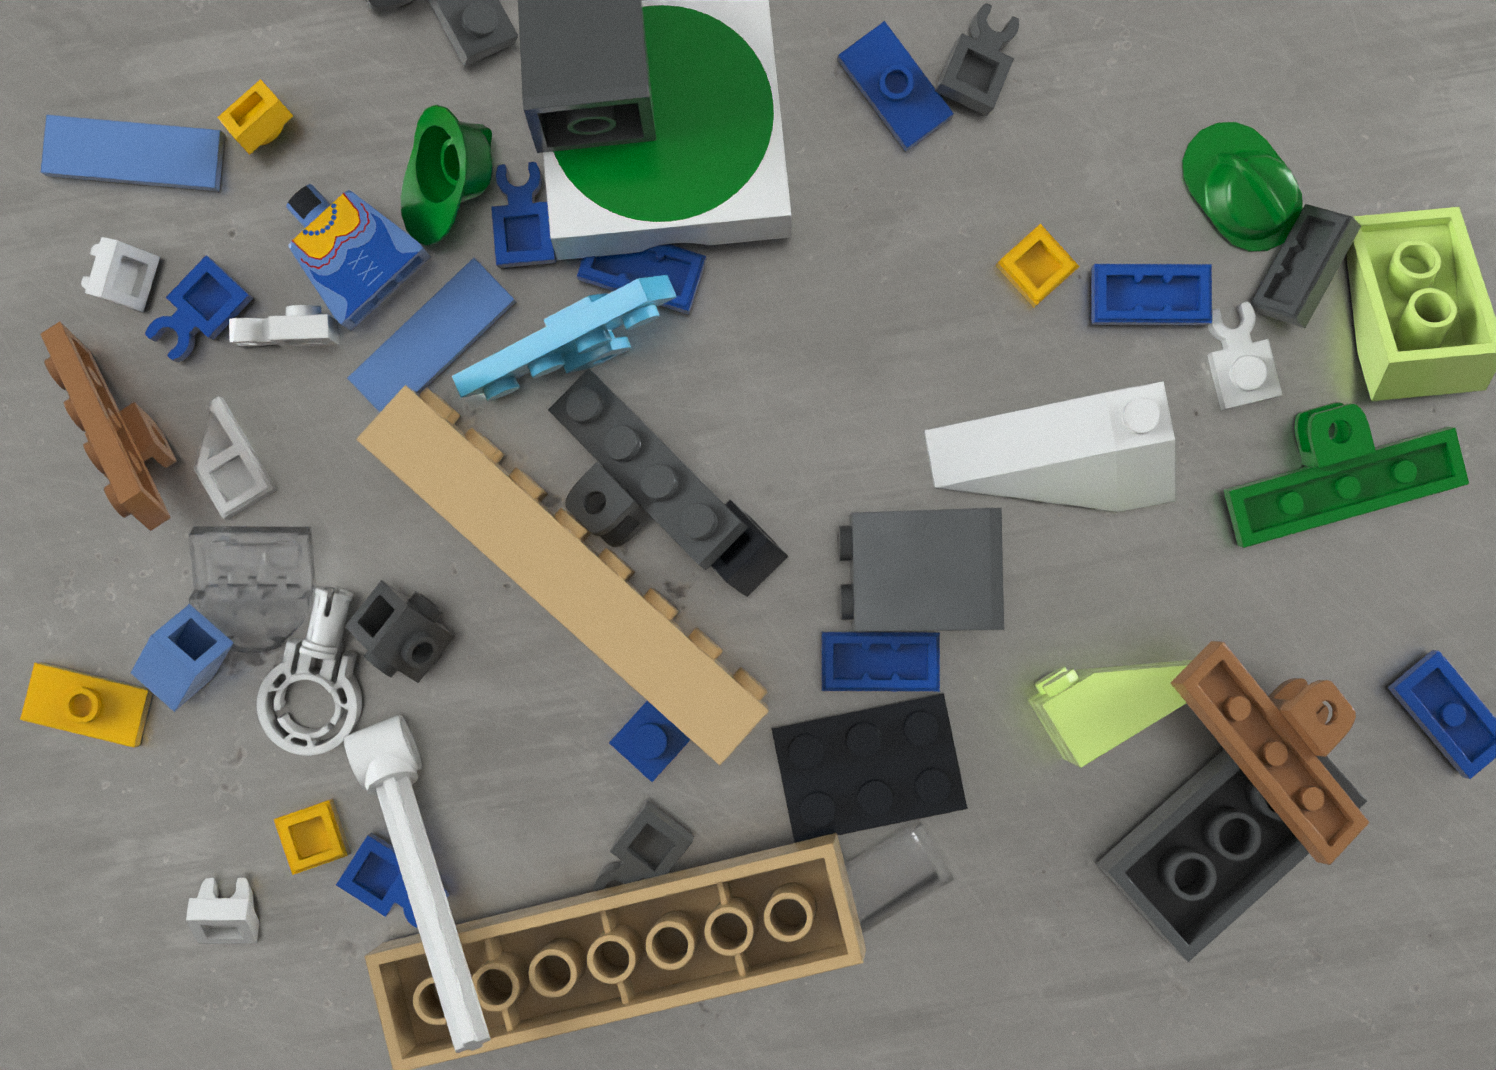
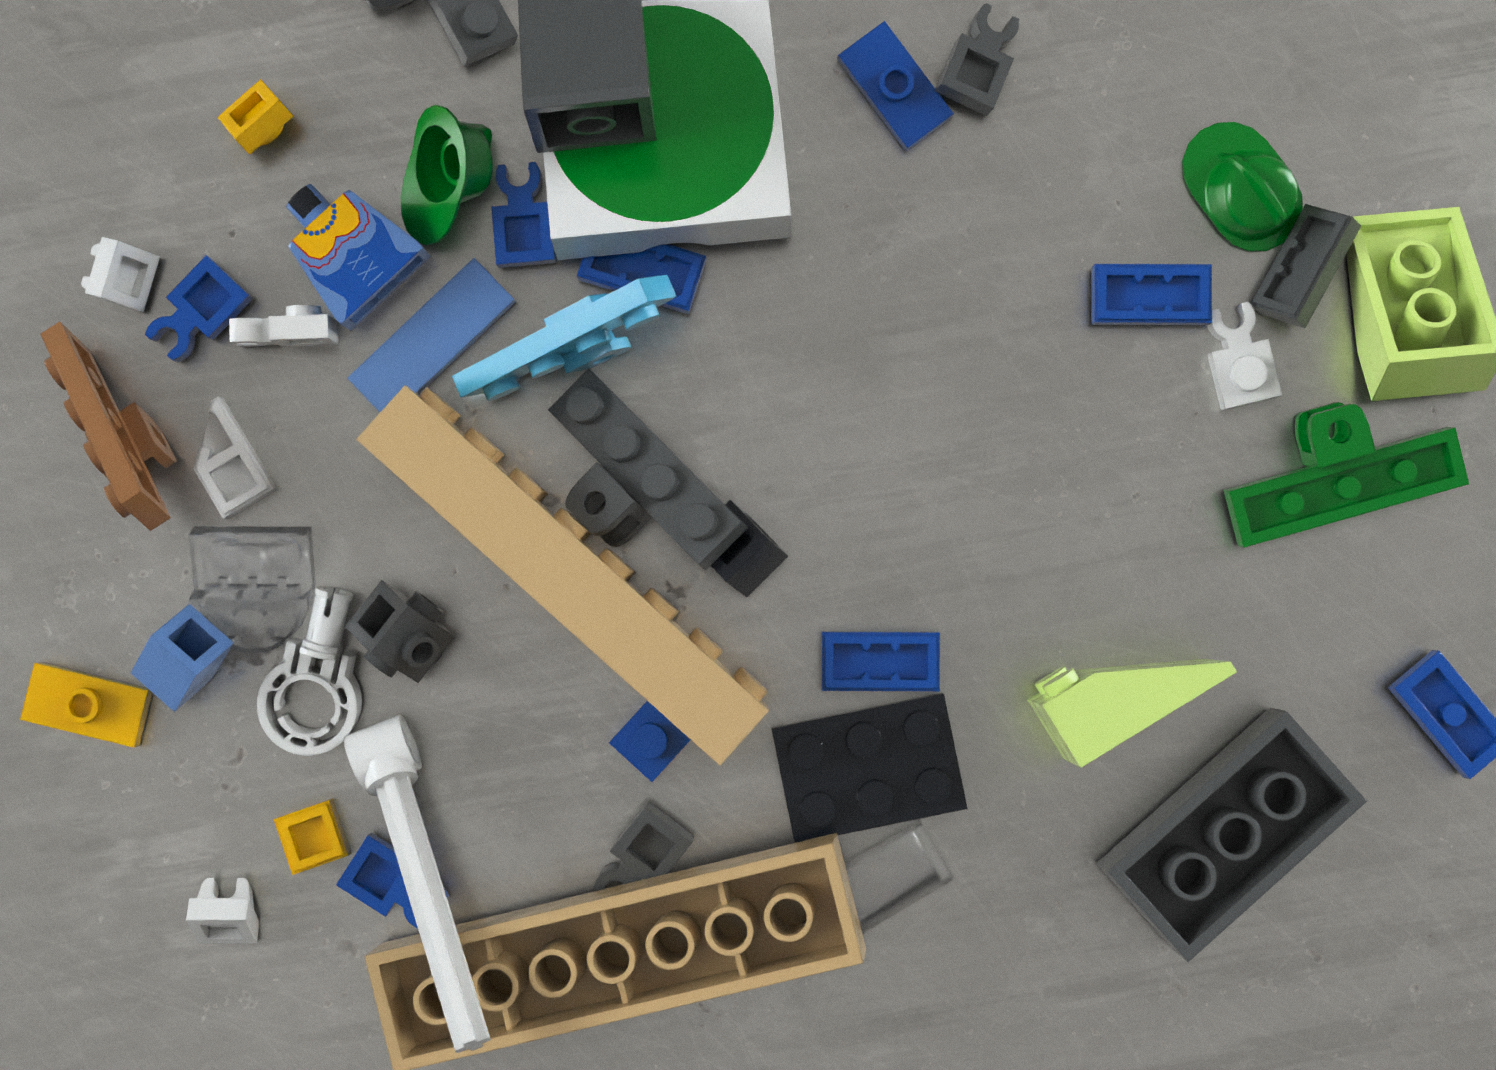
(132, 153): medium blue tile -> none
(923, 570): dark grey slope -> none
(1037, 265): yellow tile -> none
(1081, 452): white wedge -> none
(1278, 744): medium nougat plate -> none

